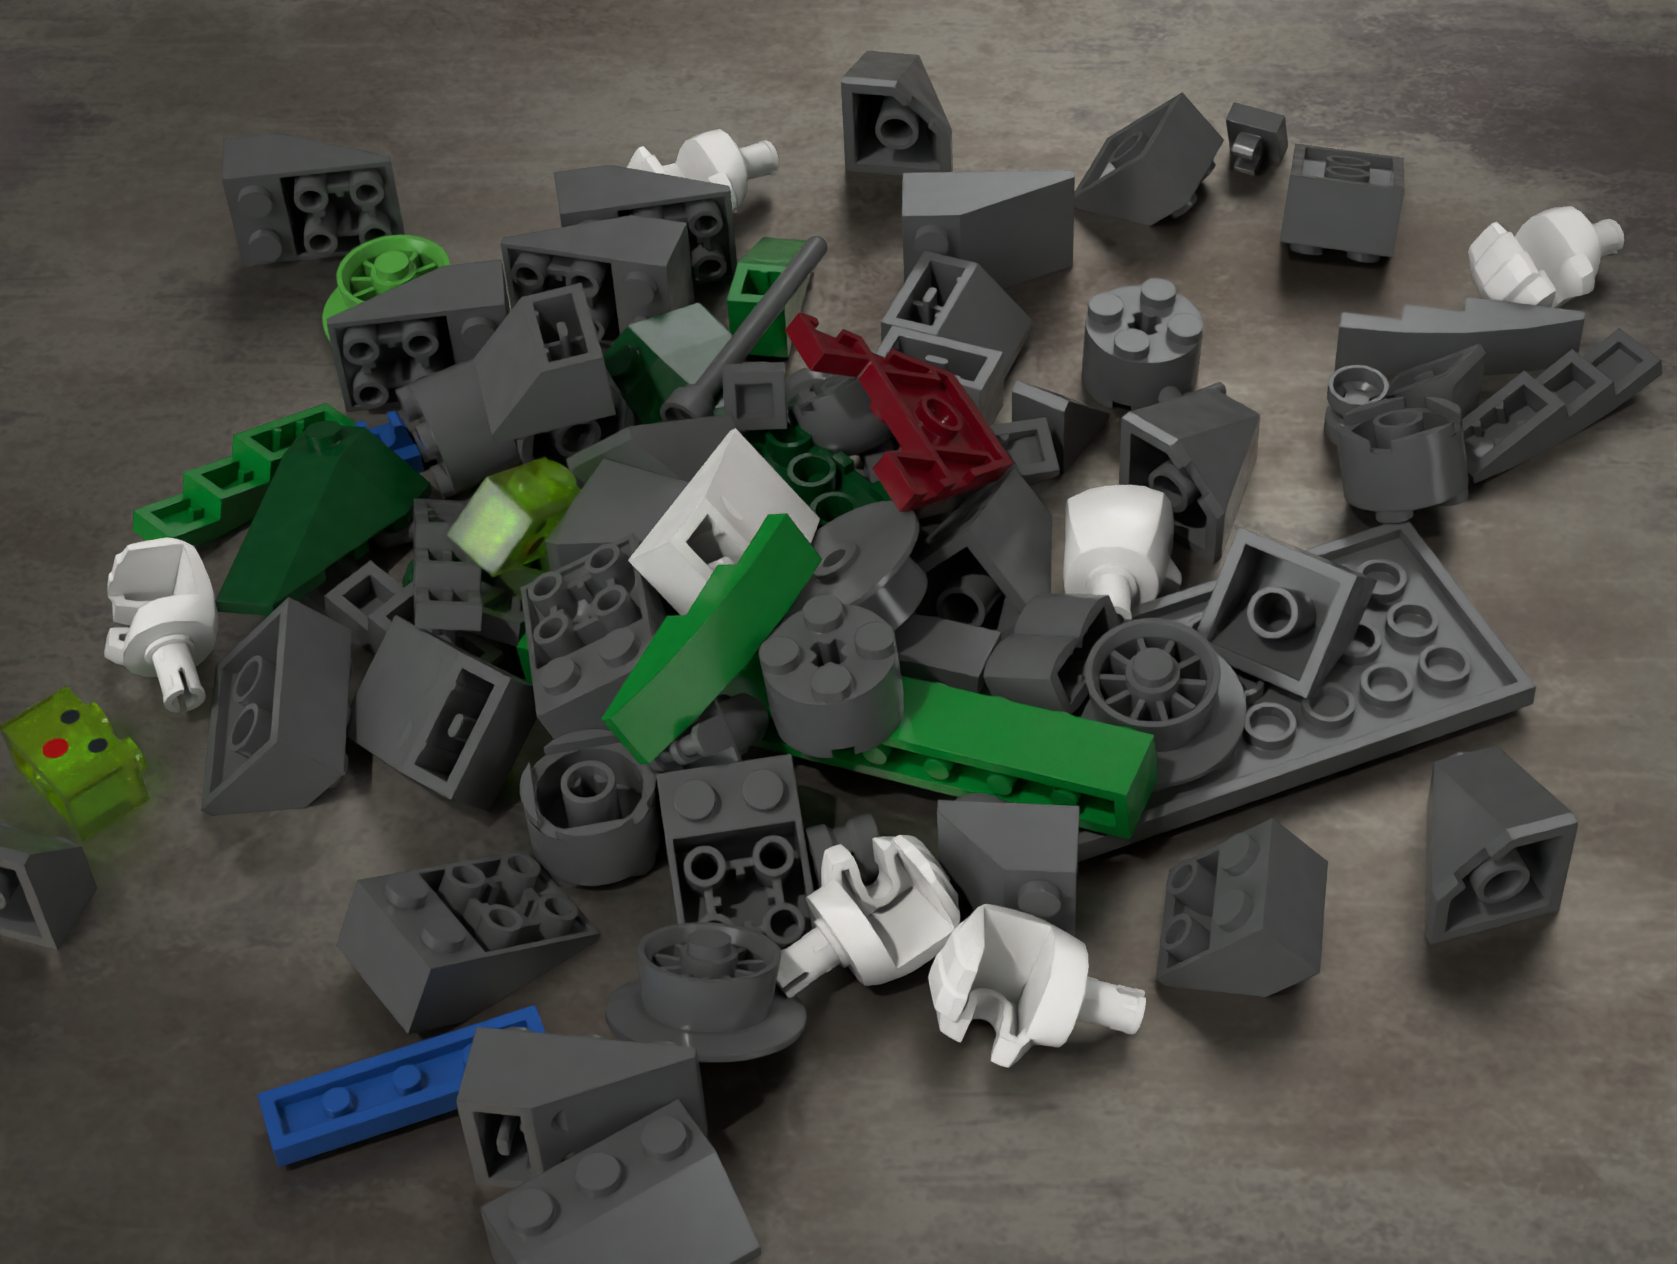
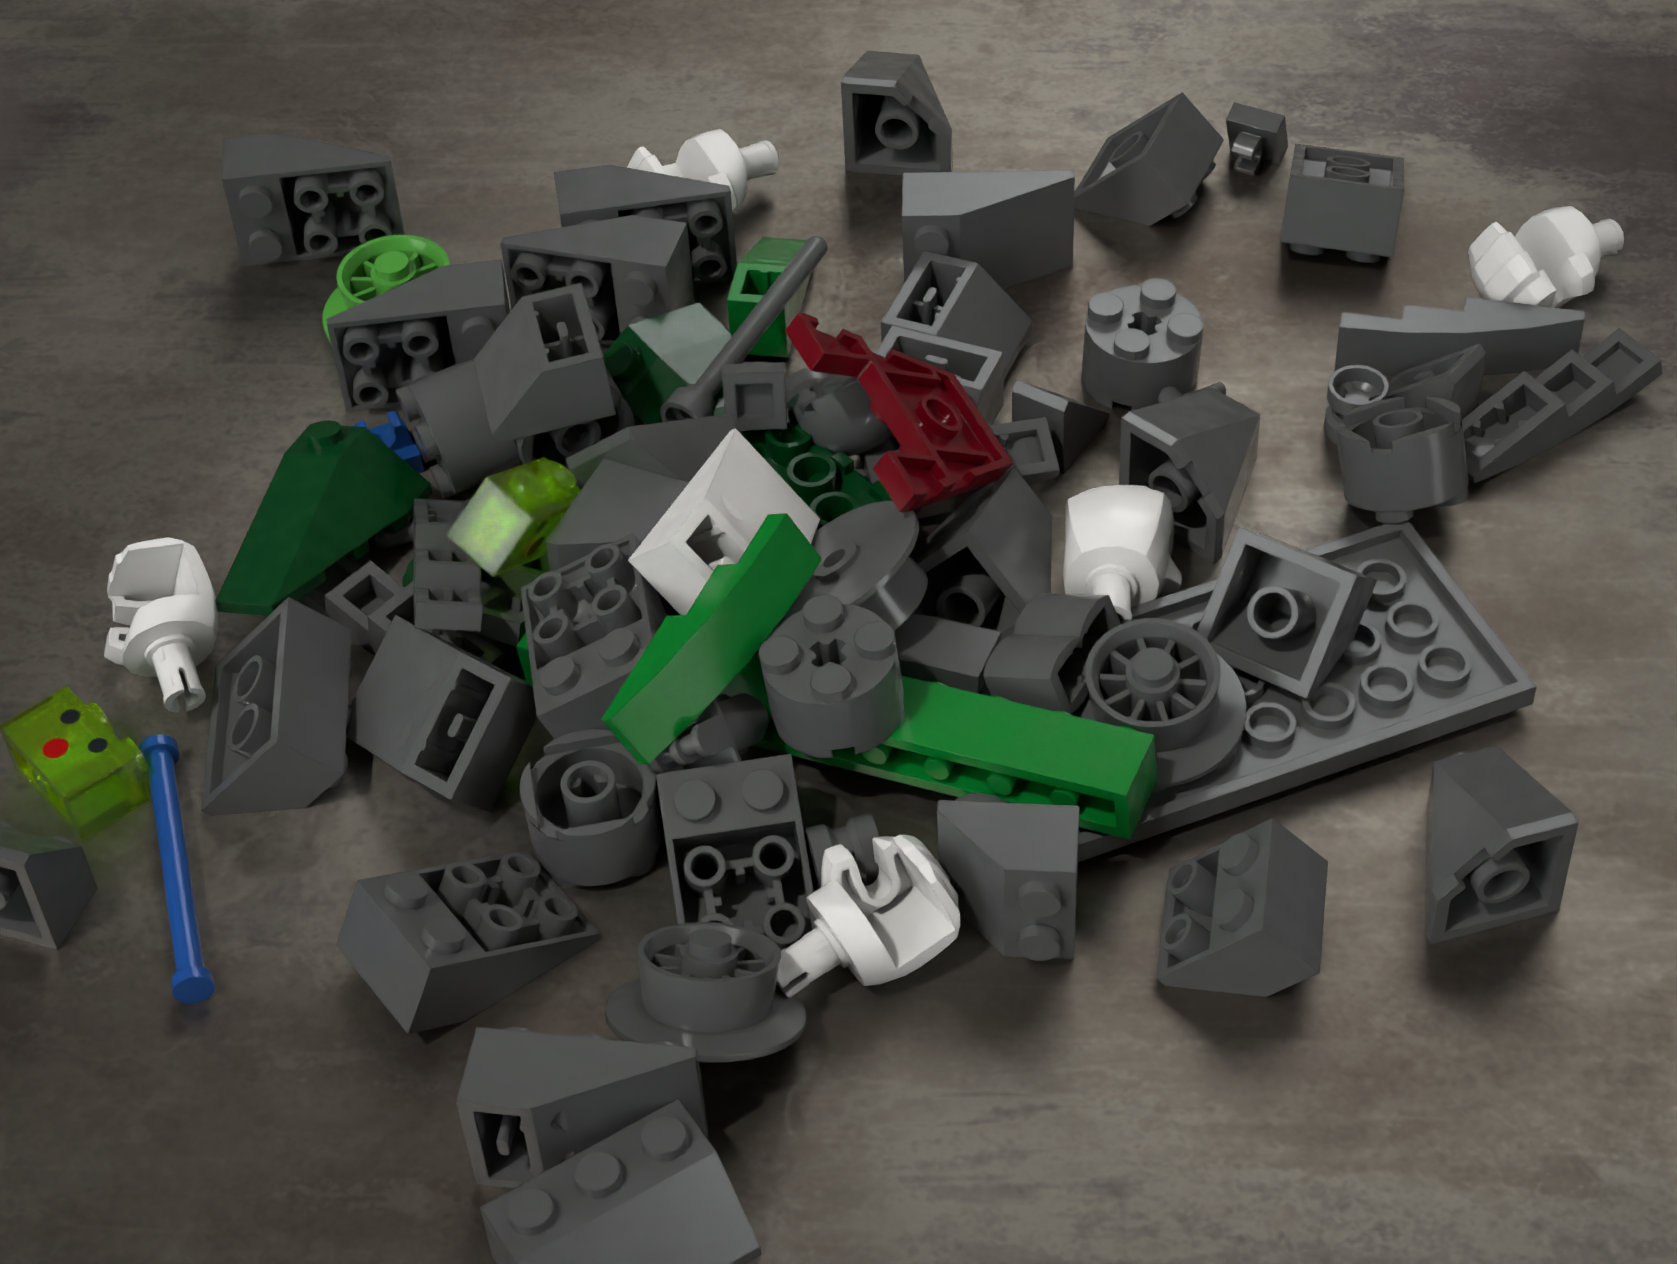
(192, 980): none -> blue bar
(229, 489): green slope -> none
(375, 1092): blue plate -> none
(1024, 982): white piece -> none

